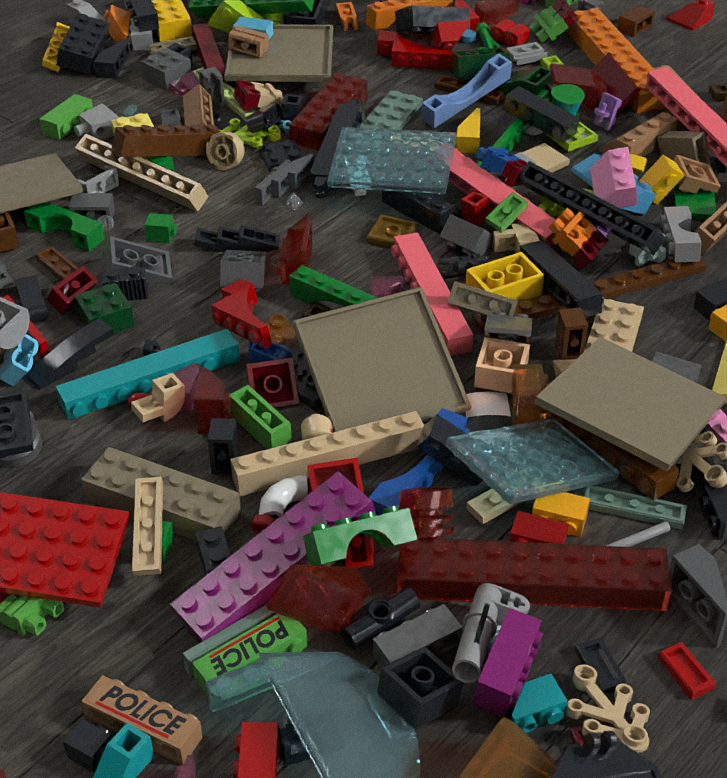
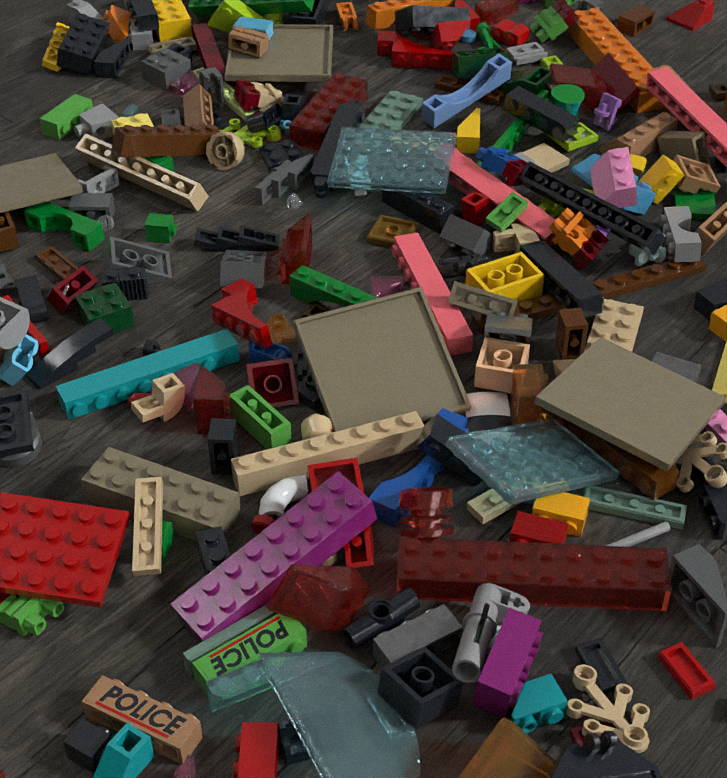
(331, 544): arch -> none

